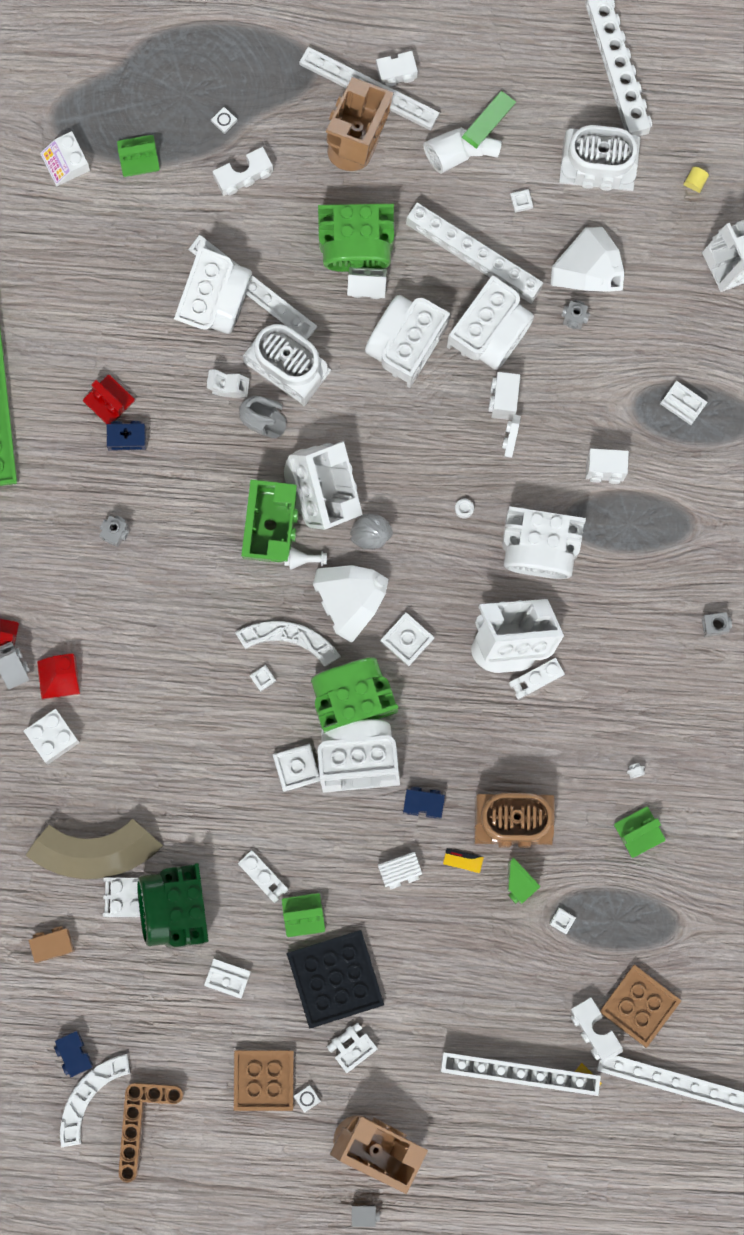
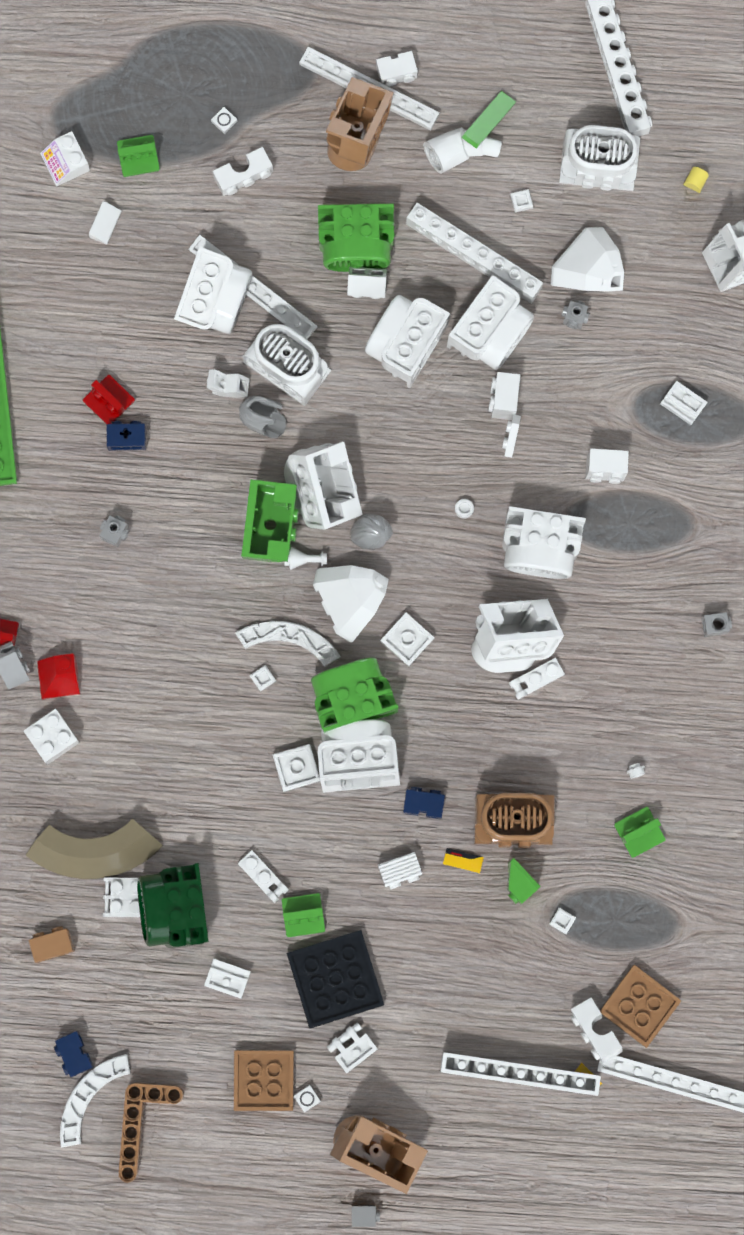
(104, 223): none -> white slope

